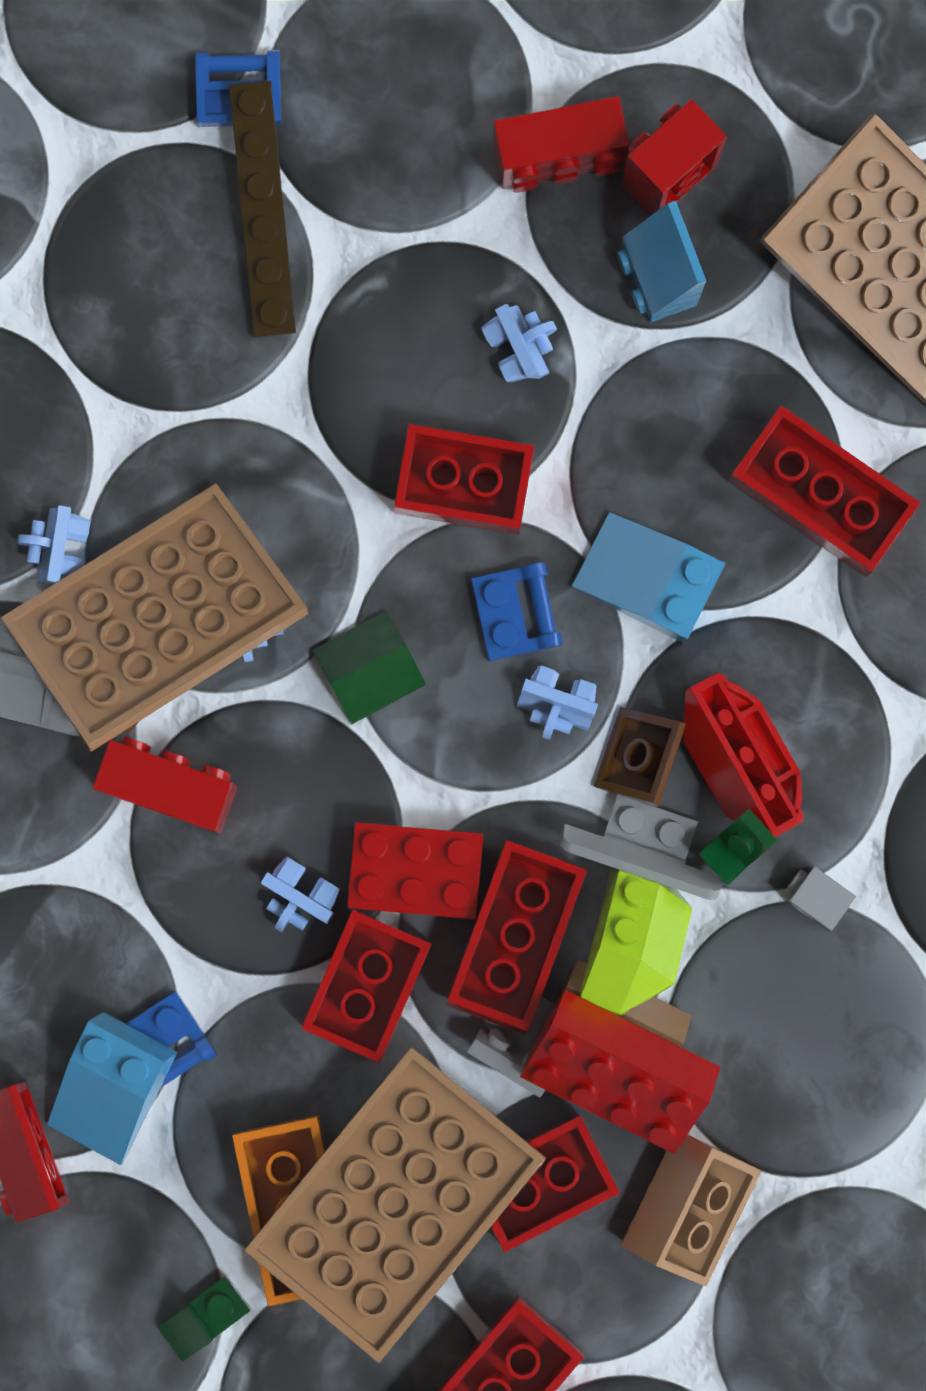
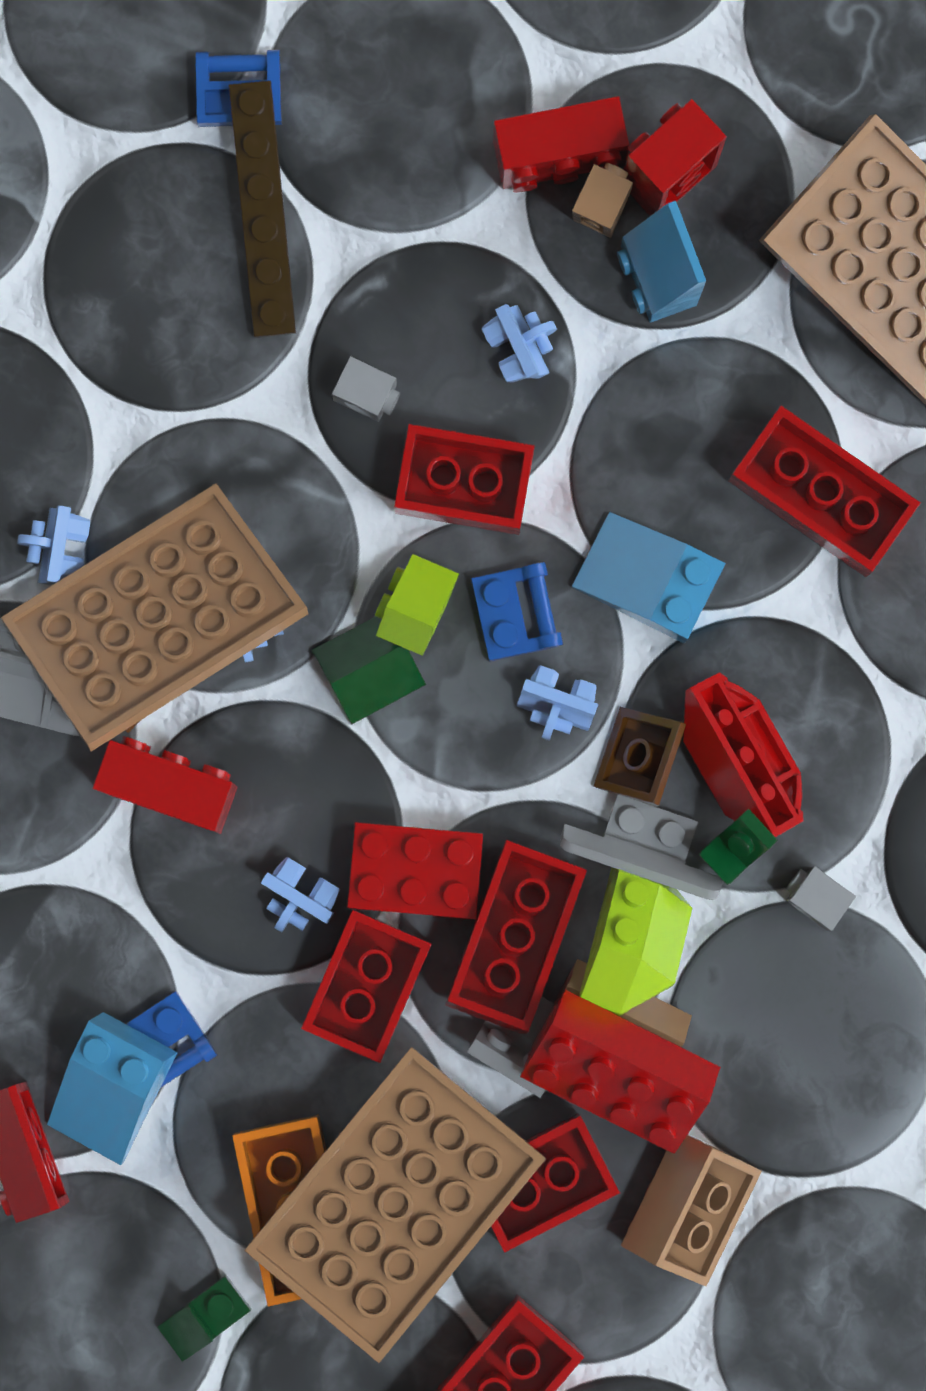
(366, 390): none -> light grey brick
(416, 603): none -> lime brick
(603, 199): none -> medium nougat slope

